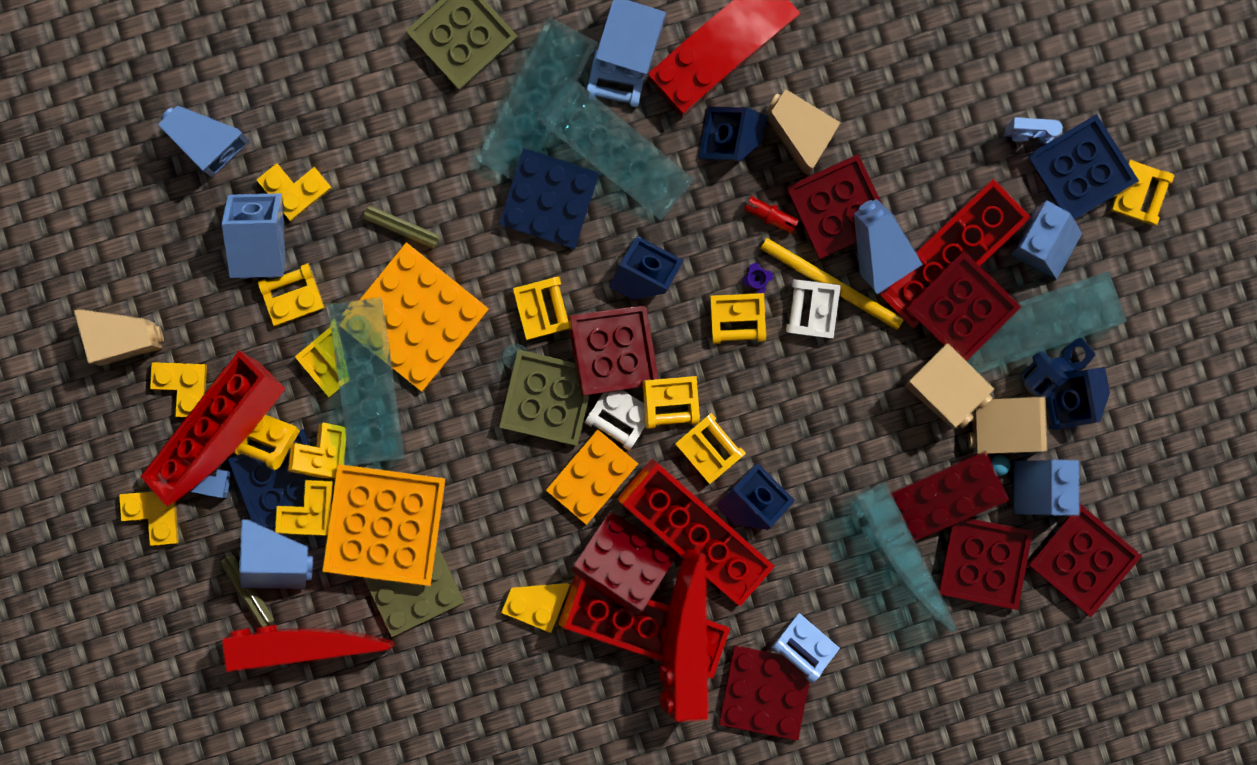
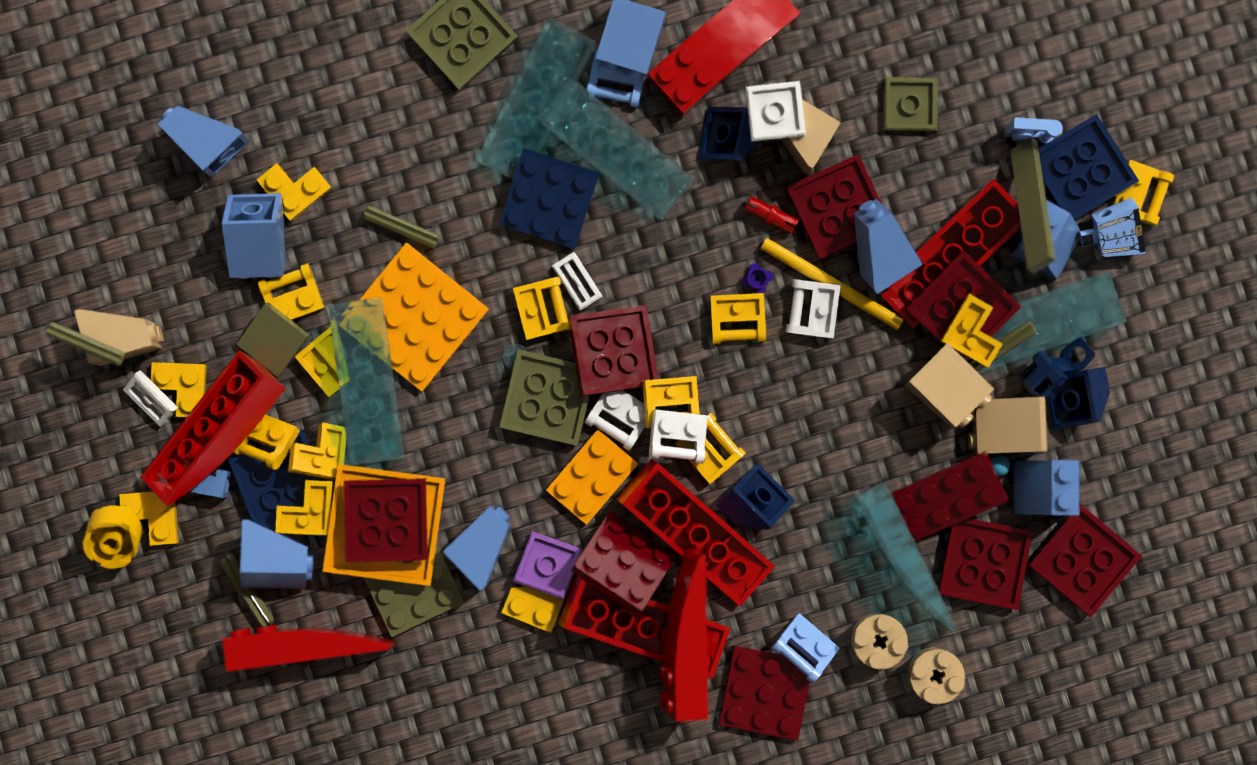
(85, 343): none -> olive axle
(112, 536): none -> yellow brick
(152, 395): none -> white tile
(273, 339): none -> olive tile
(385, 520): none -> dark red plate
(480, 545): none -> medium blue slope
(547, 565): none -> medium lavender tile
(589, 301): none -> white tile
(645, 270): dark blue slope -> none
(680, 427): none -> white plate
(775, 111): none -> white tile
(894, 643): none -> tan brick
(910, 104): none -> olive tile
(949, 683): none -> tan brick
(965, 332): none -> yellow plate
(1009, 342): none -> olive axle
(1032, 205): none -> olive tile
(1116, 230): none -> light blue torso

